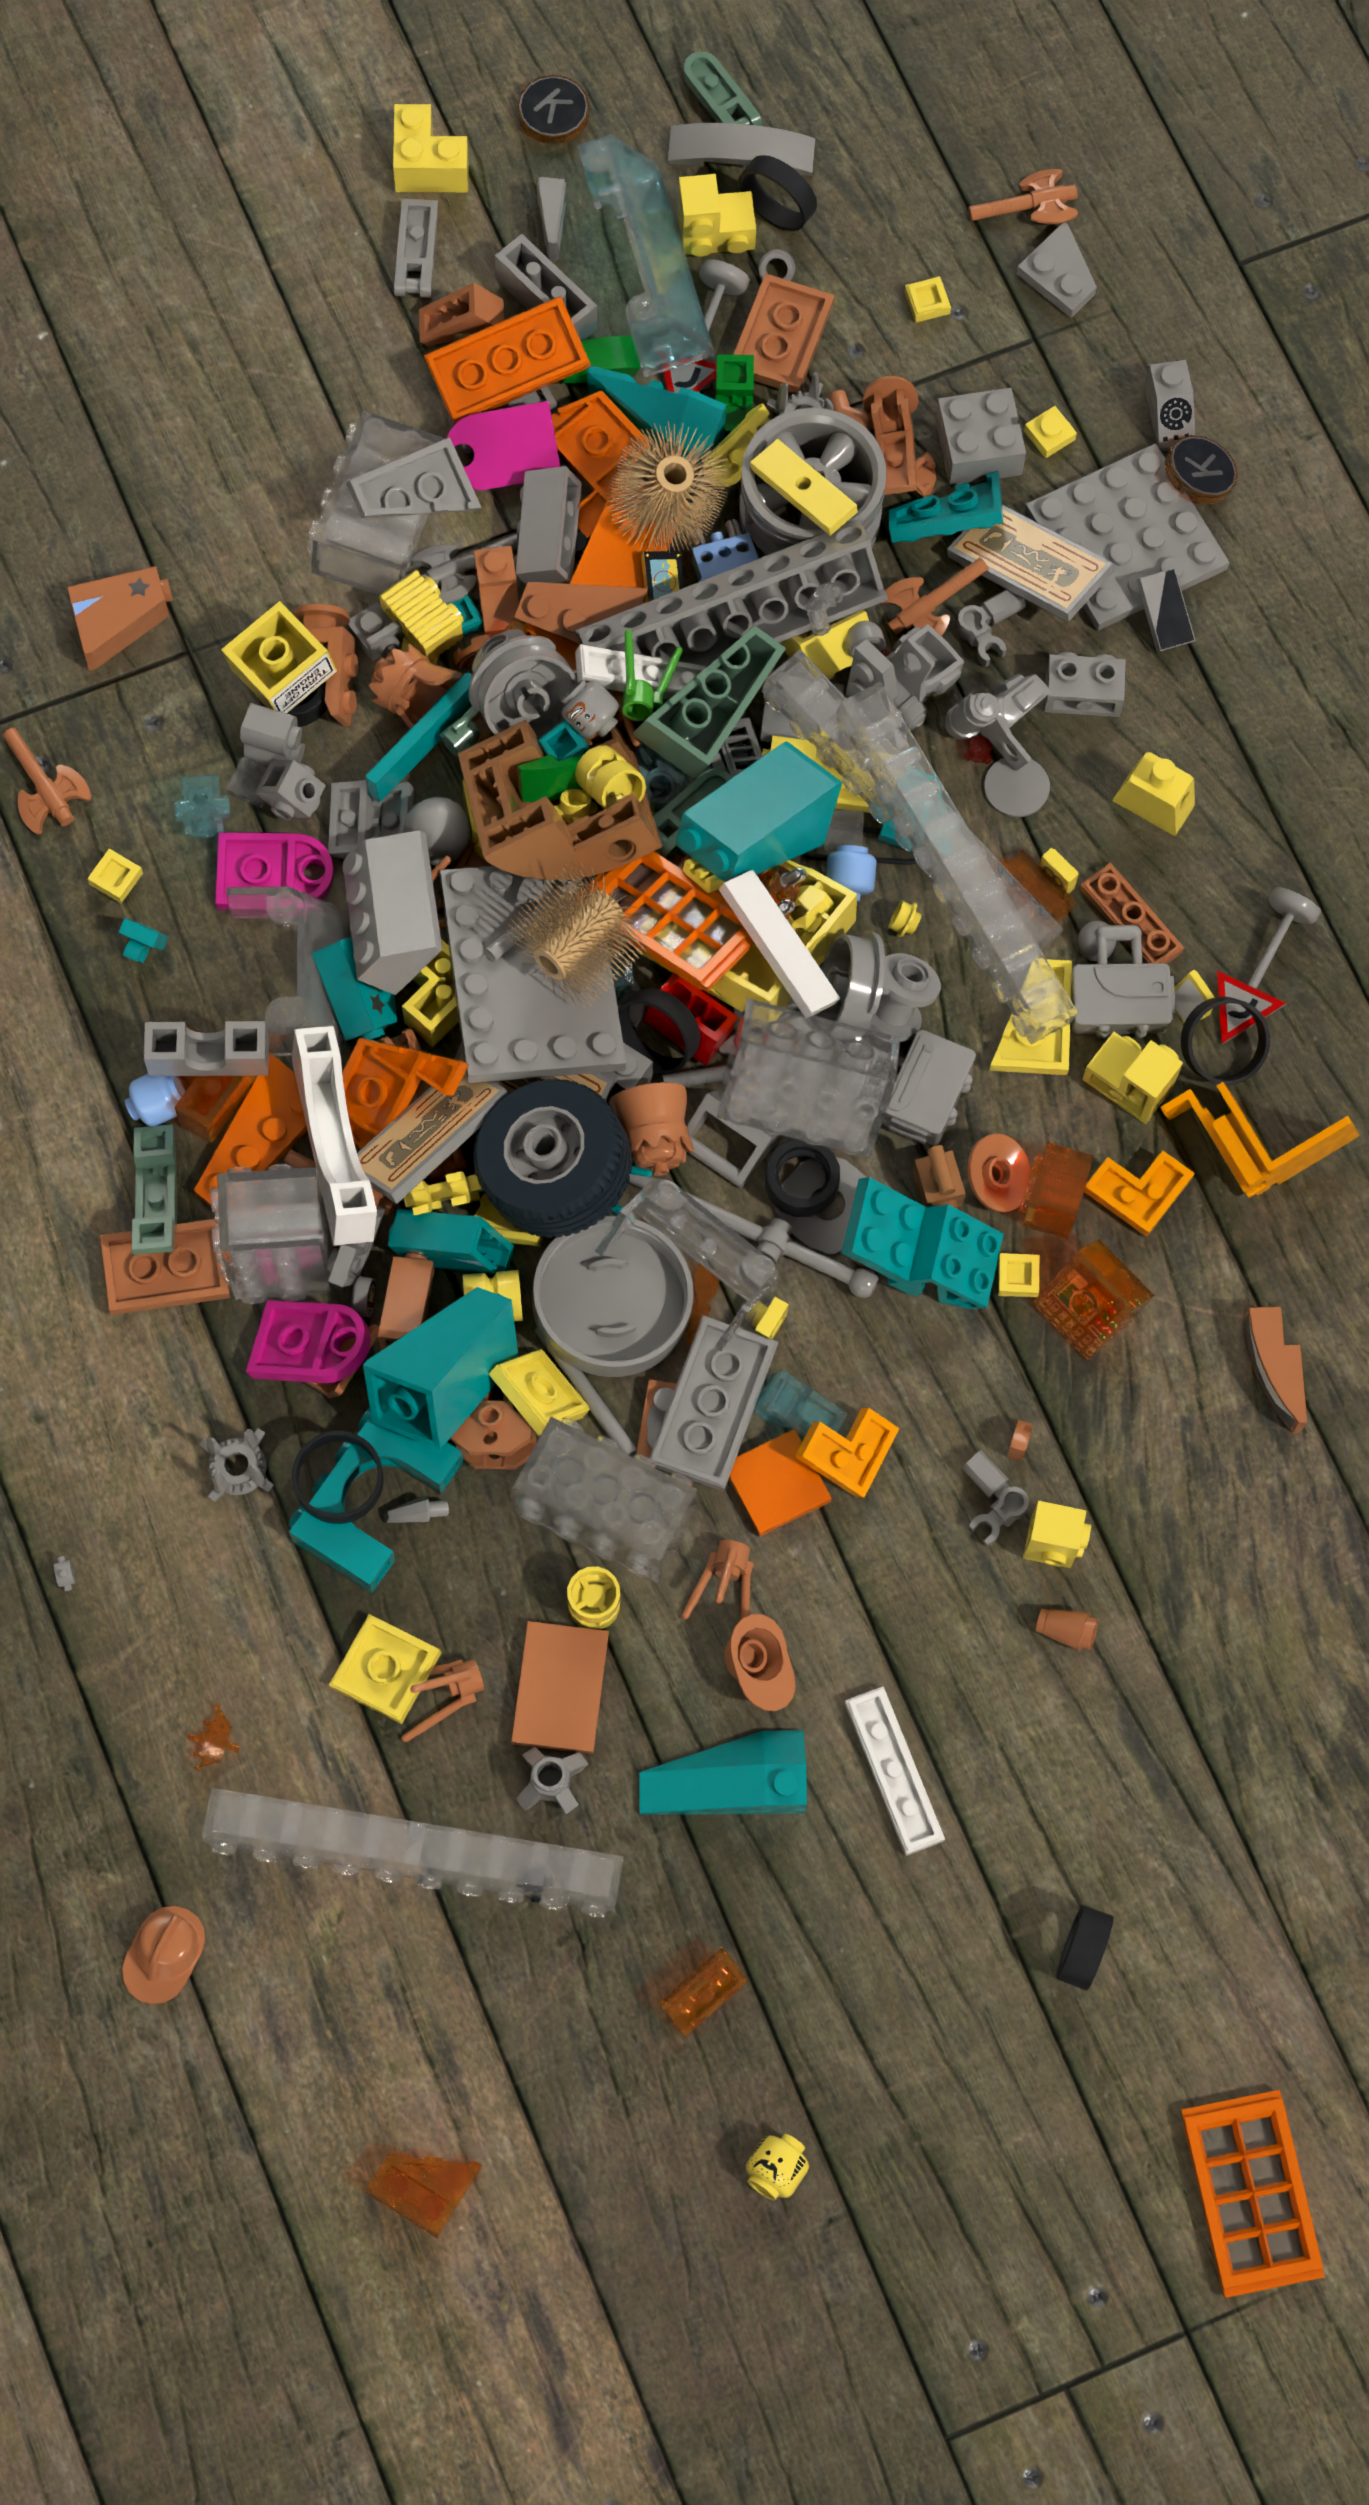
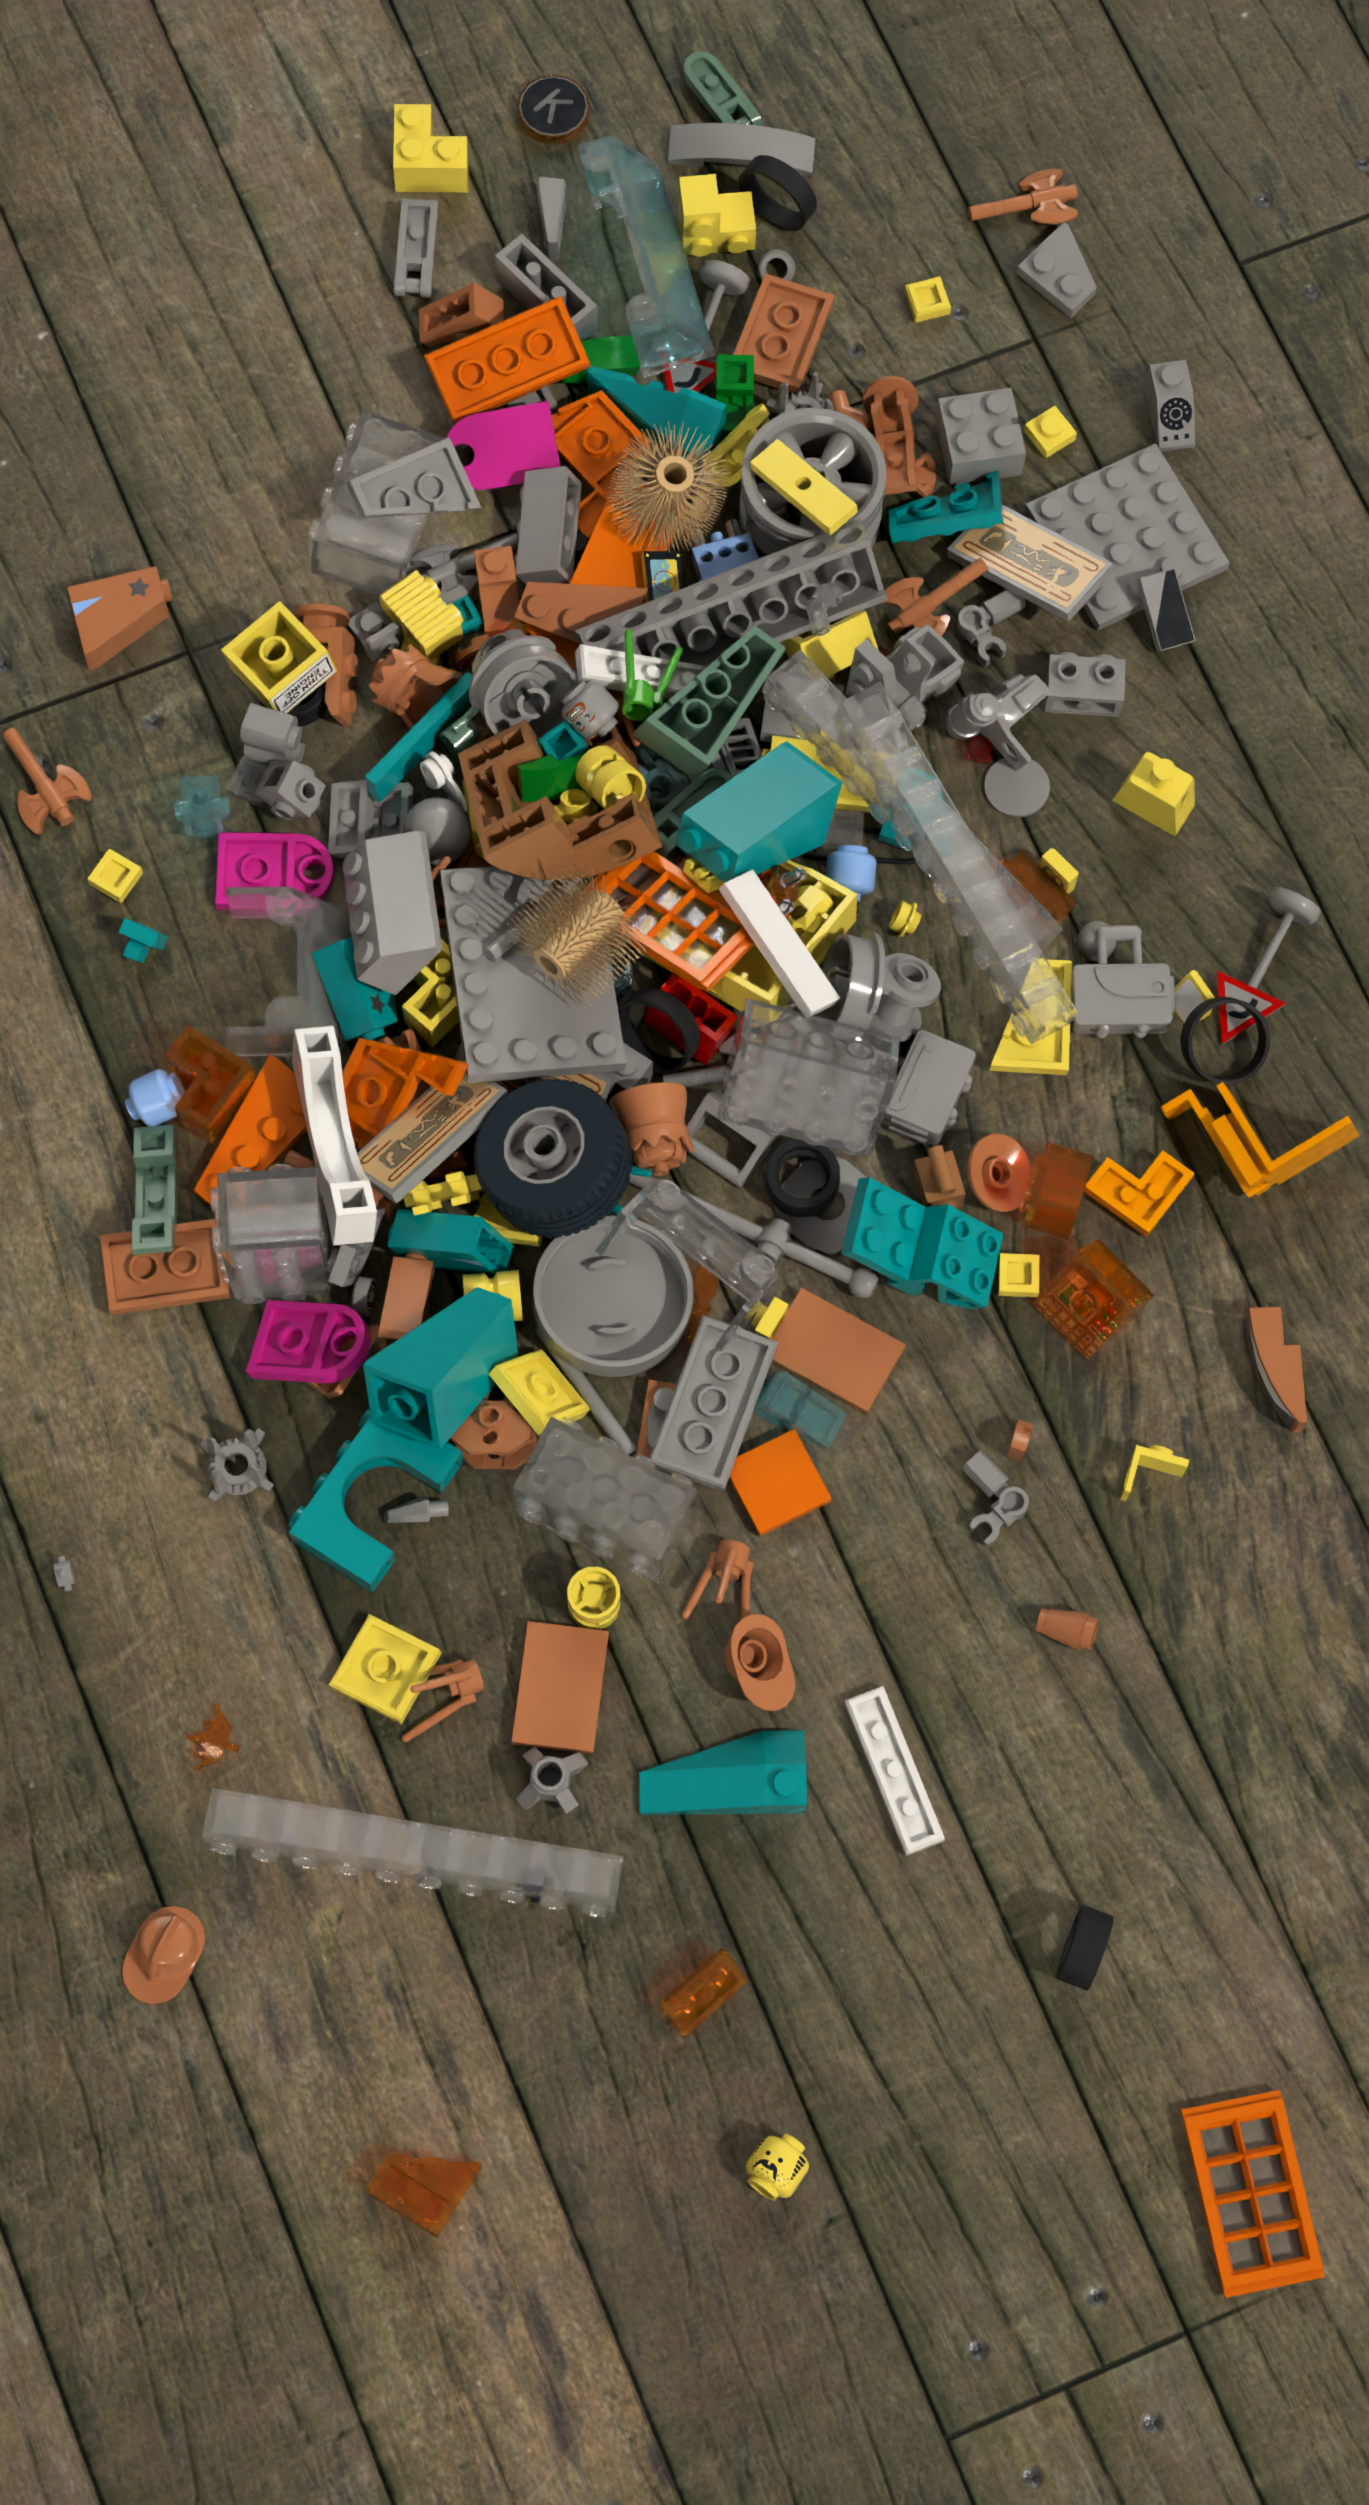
(178, 1051): light grey arch -> none
(328, 1437): black tyre -> none
(438, 774): none -> white plate
(835, 1351): none -> nougat tile
(849, 1460): light orange plate -> none
(865, 630): light grey piece -> none
(1056, 1535): light yellow brick -> none
(1116, 899): nougat tile -> none
(1134, 1077): light yellow brick -> none
(1155, 1458): none -> light yellow bracket
(1201, 469): tile -> none

